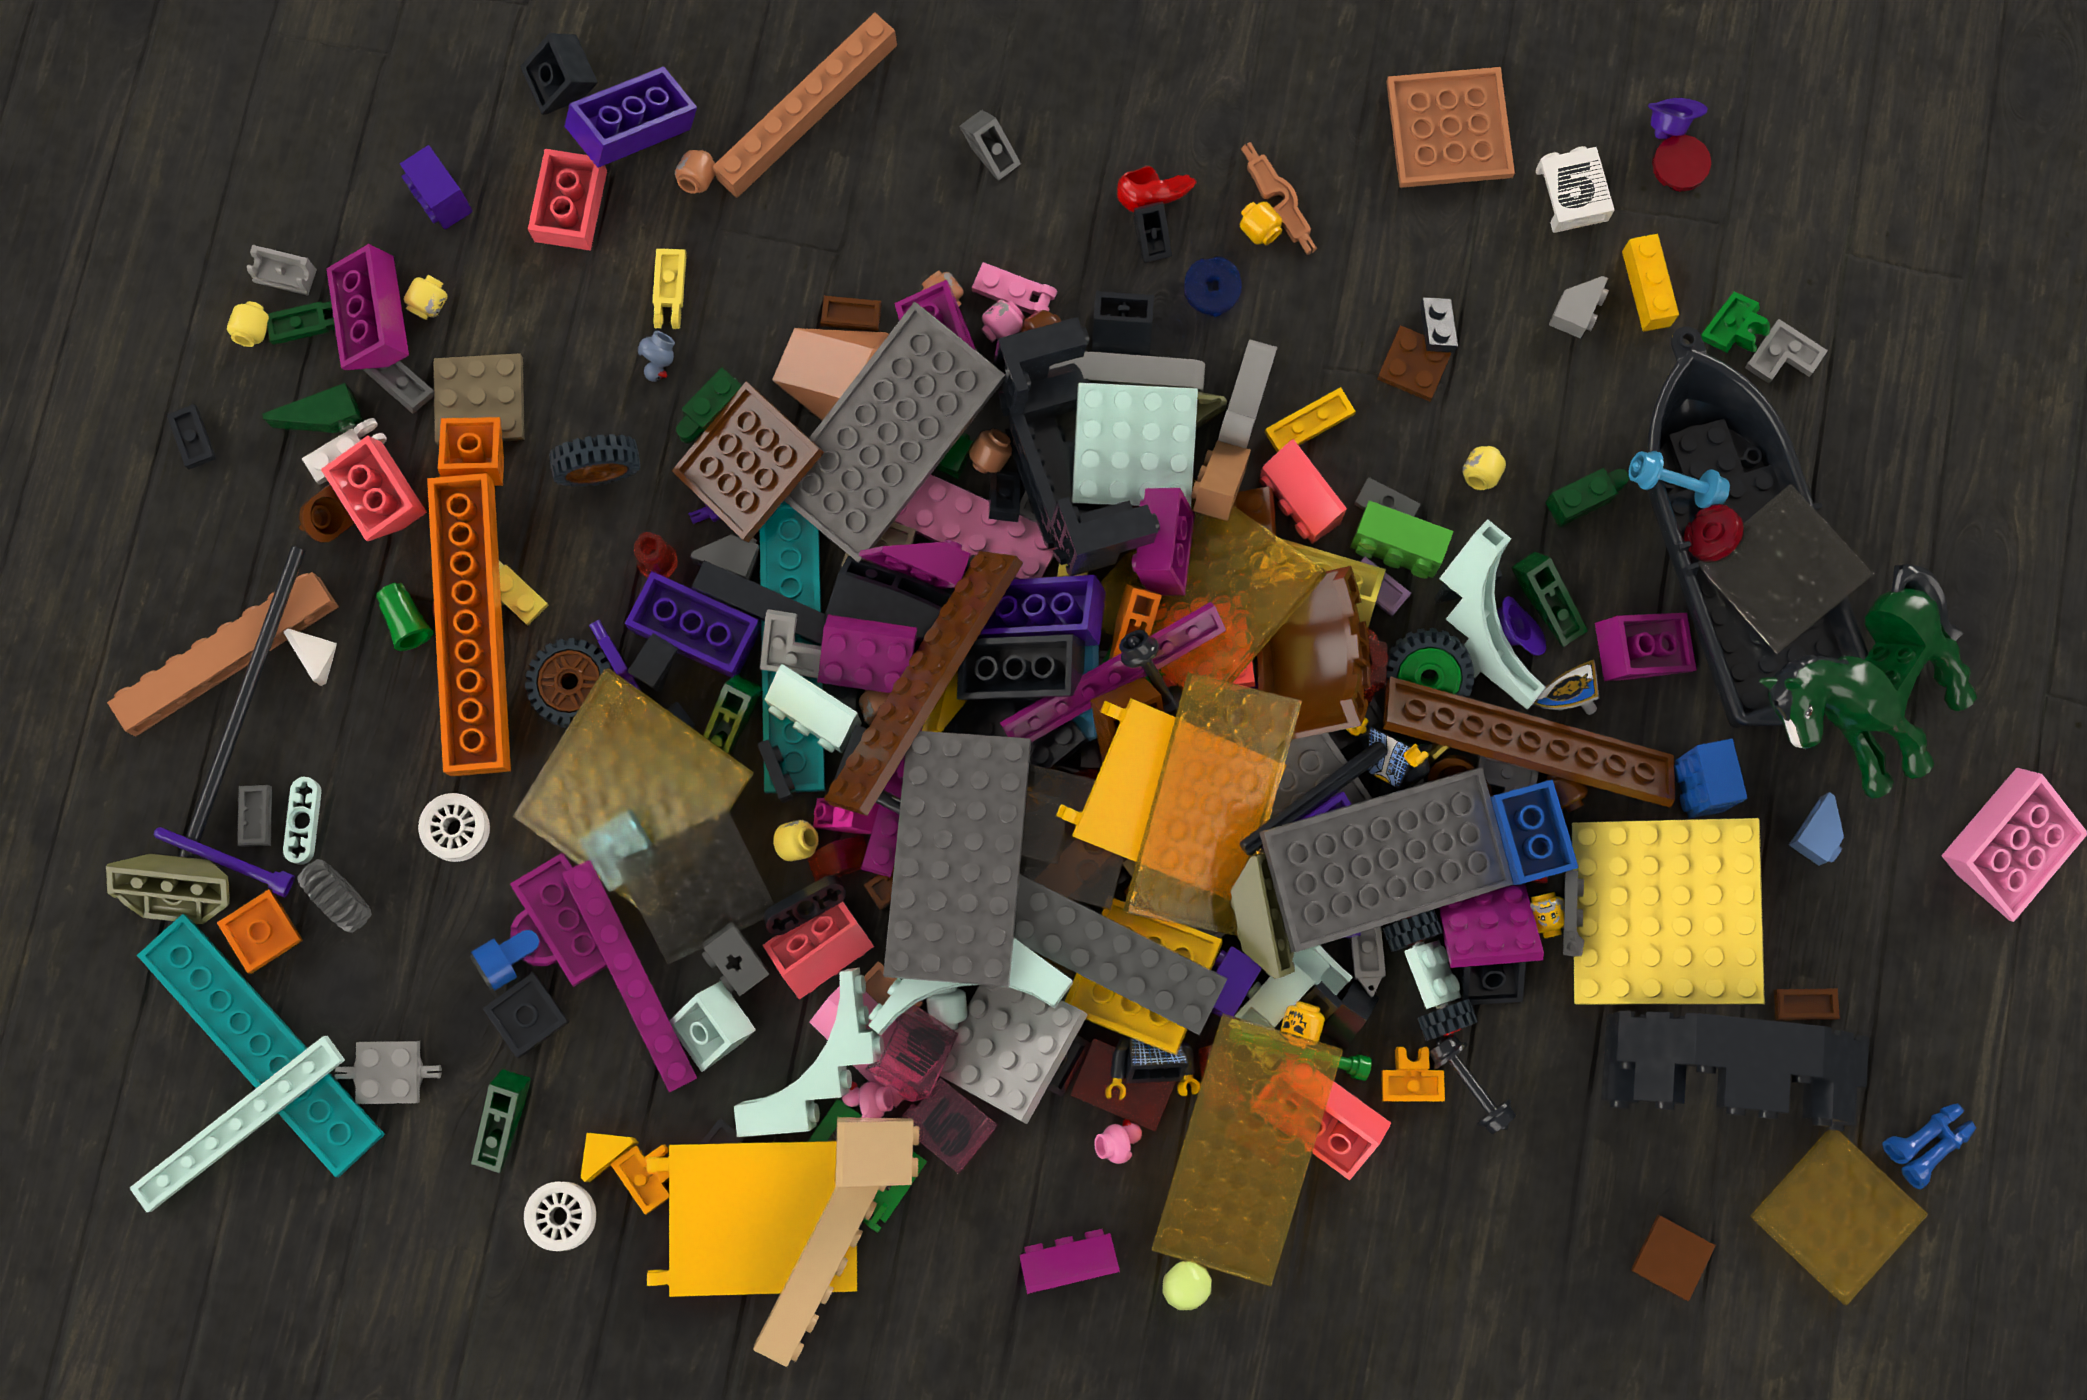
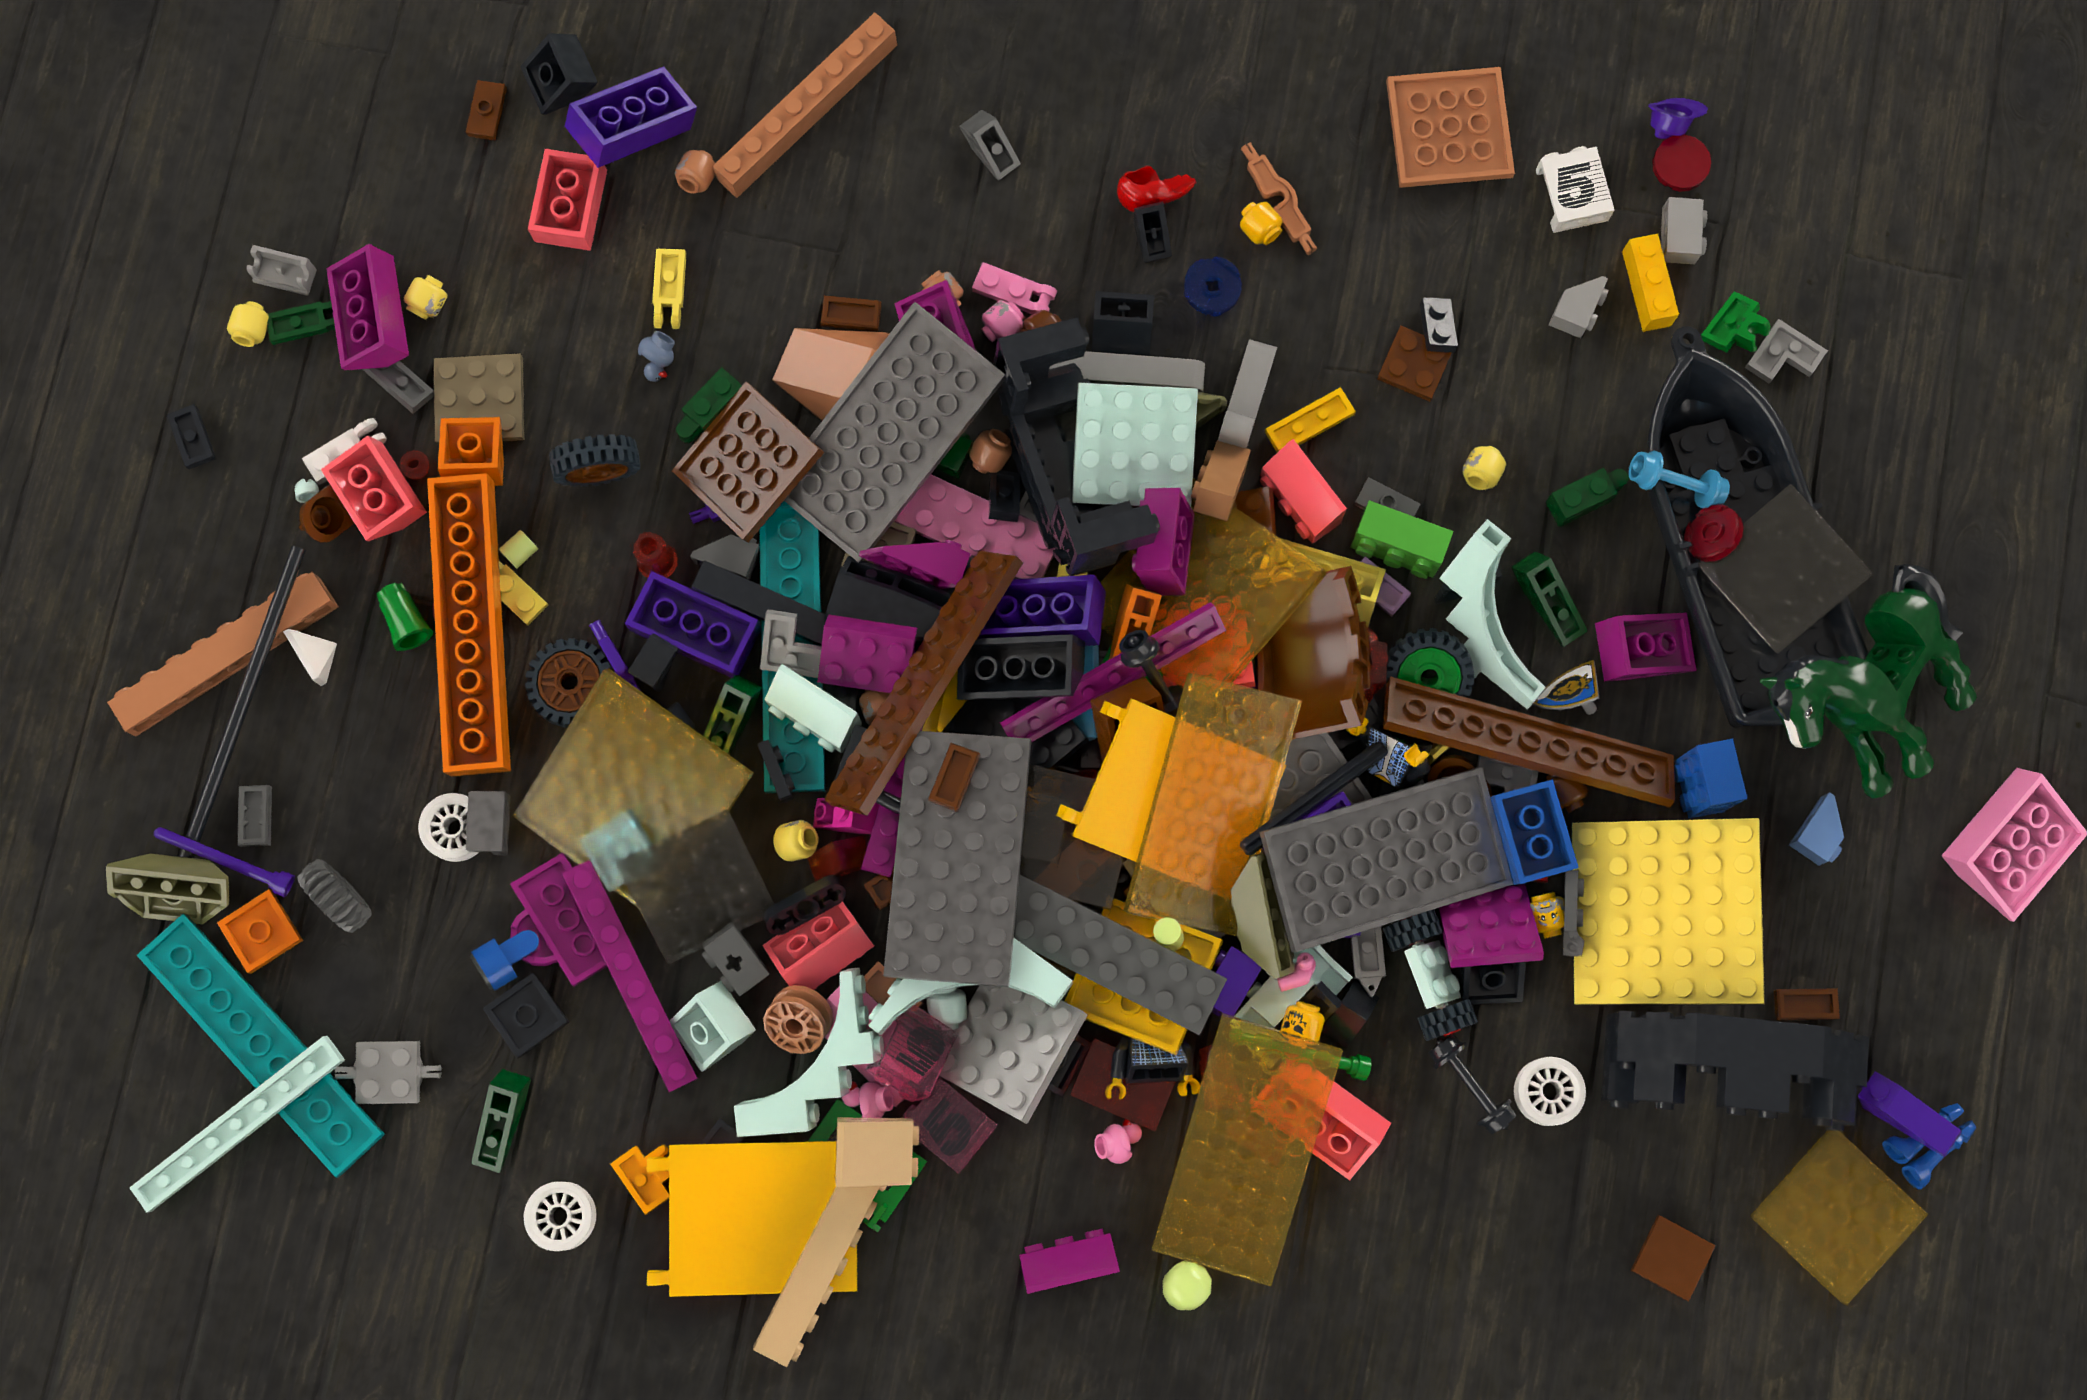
(305, 490): none -> light aqua hinge
(311, 830): light aqua beam -> none
(325, 411): dark green slope -> none
(418, 472): none -> clear red plate
(435, 188): dark purple brick -> none
(486, 110): none -> reddish brown plate
(488, 822): none -> flat silver panel
(518, 549): none -> yellowish green piece
(601, 1152): yellow slope -> none
(798, 1019): none -> nougat wheel
(954, 777): none -> reddish brown tile
(1169, 933): none -> yellowish green piece
(1303, 972): none -> bright pink arm
(1412, 1079): light orange plate -> none
(1521, 627): dark purple piece -> none
(1570, 1073): none -> white wheel
(1682, 230): none -> light grey brick
(1908, 1114): none -> dark purple slope

